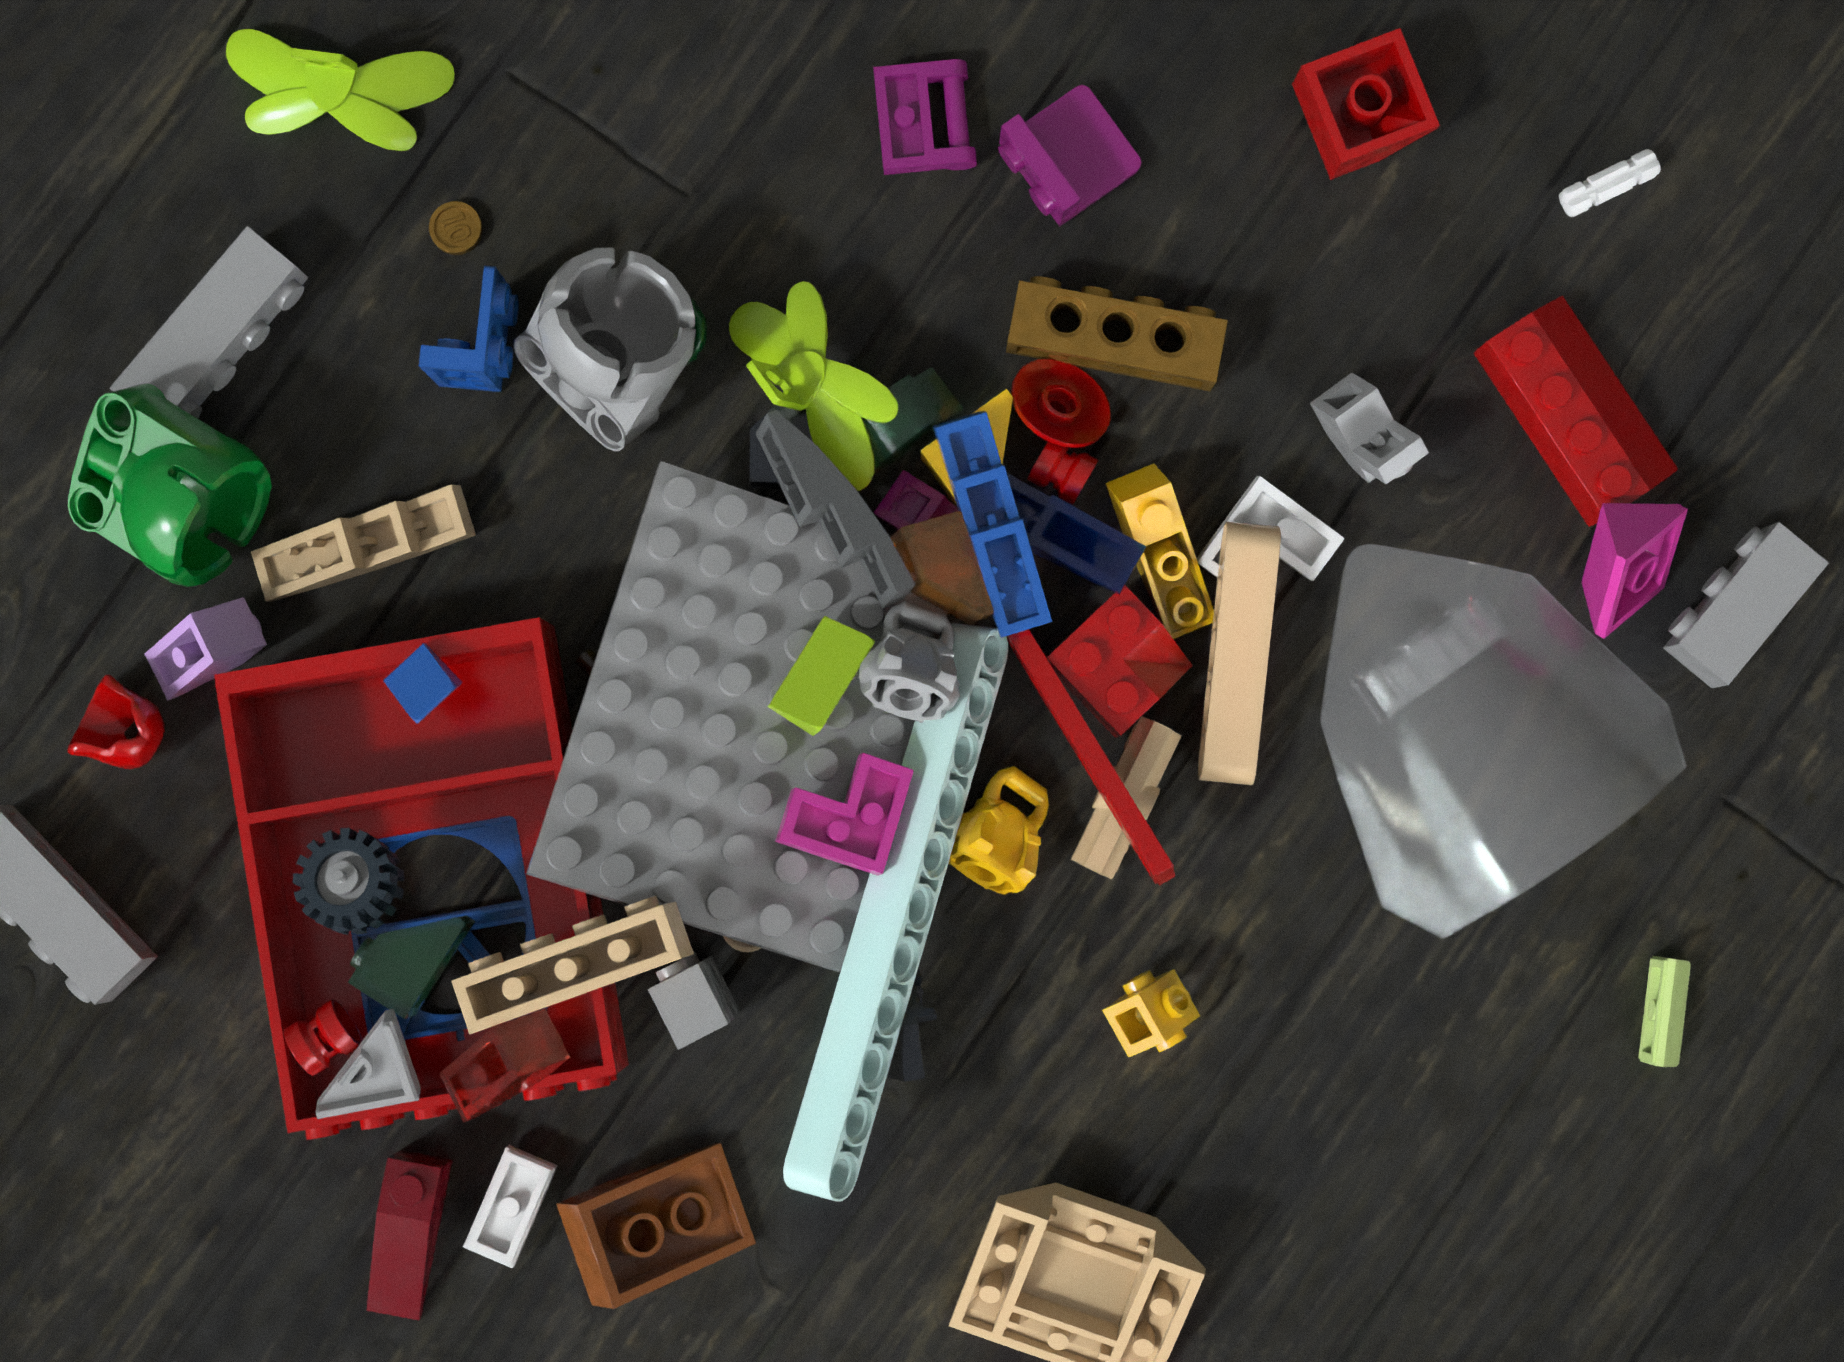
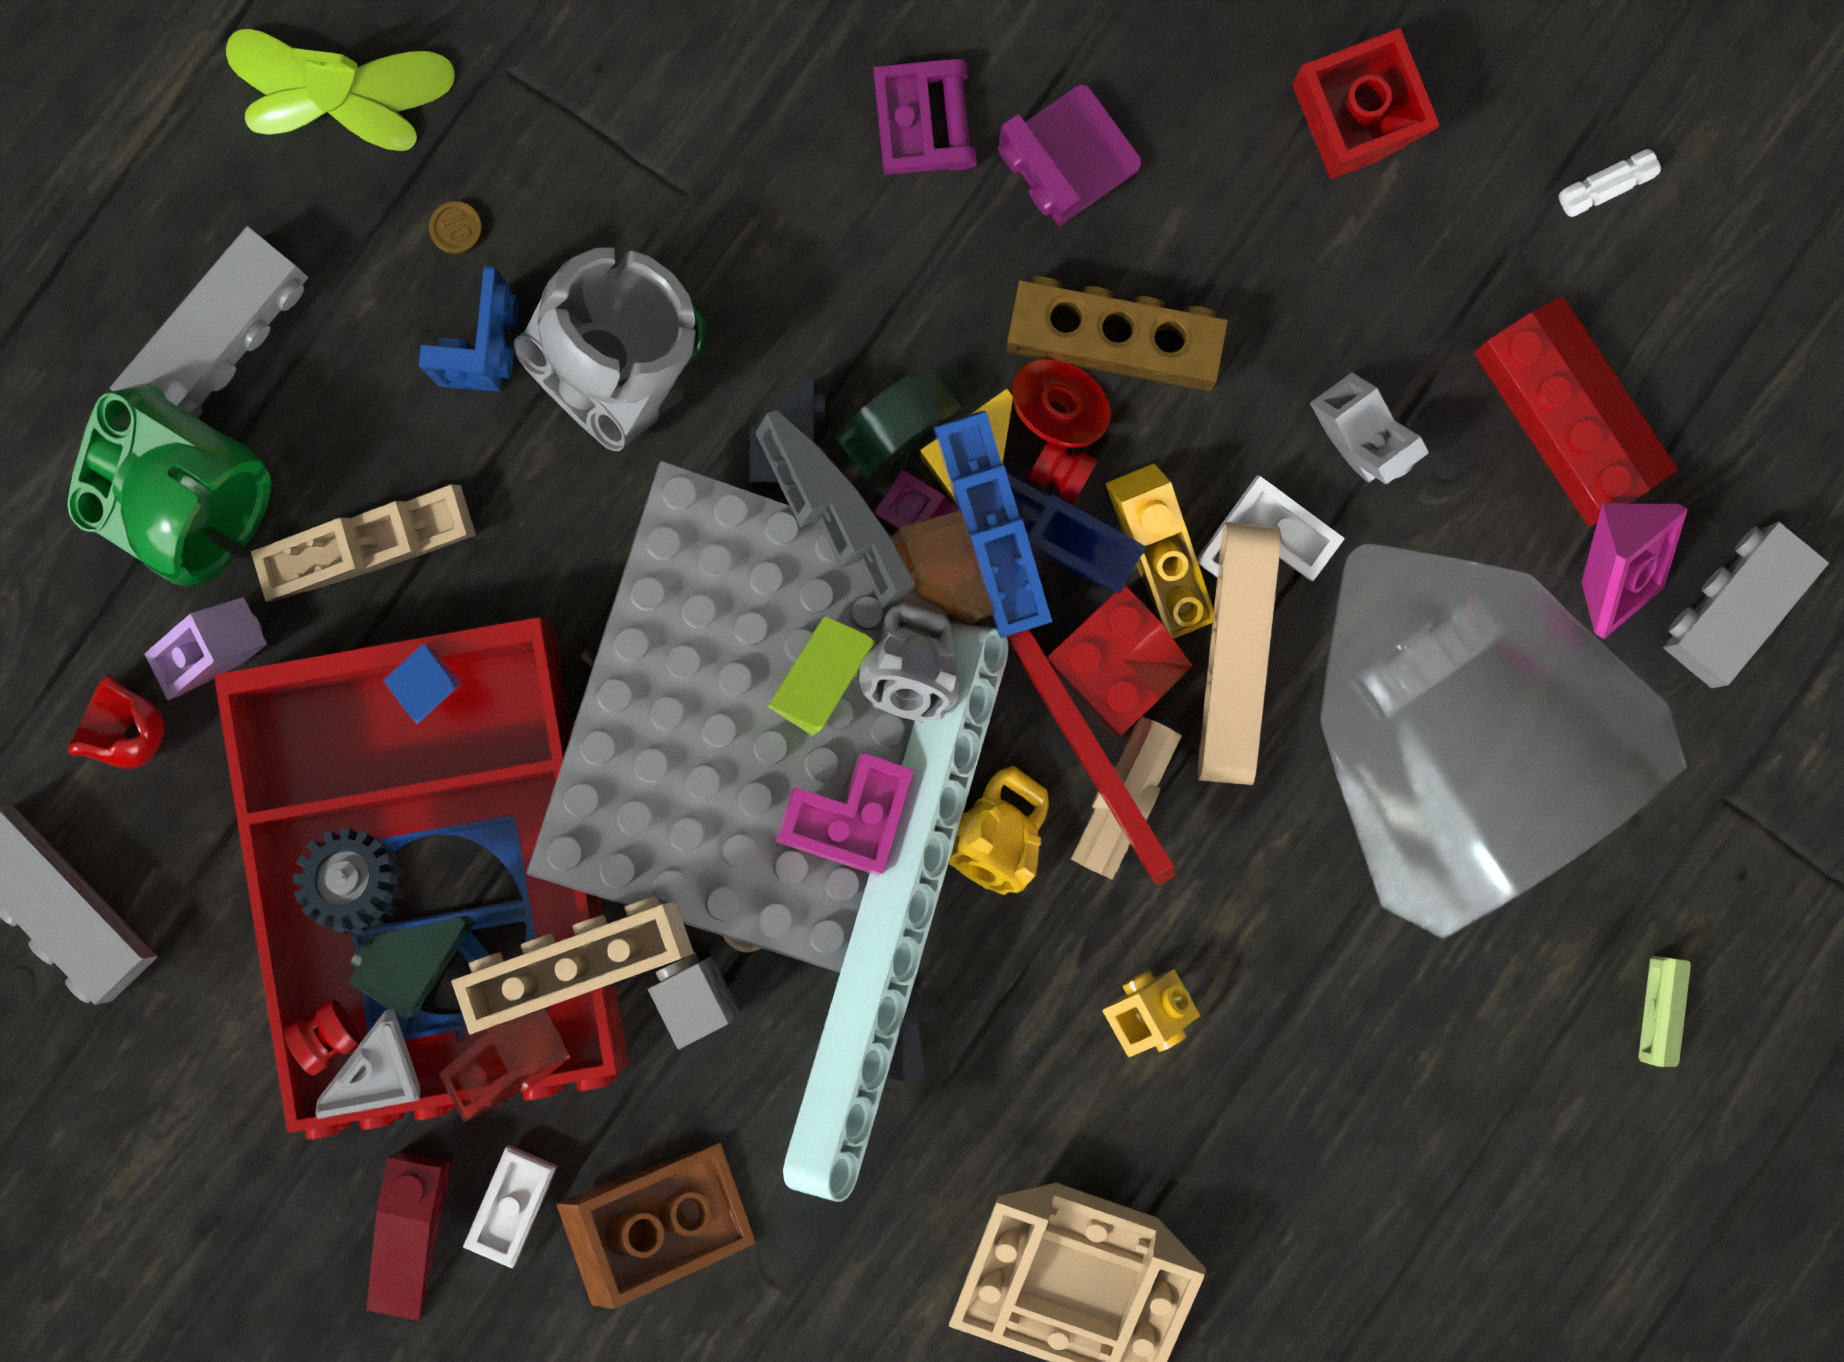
(834, 394): lime piece -> none

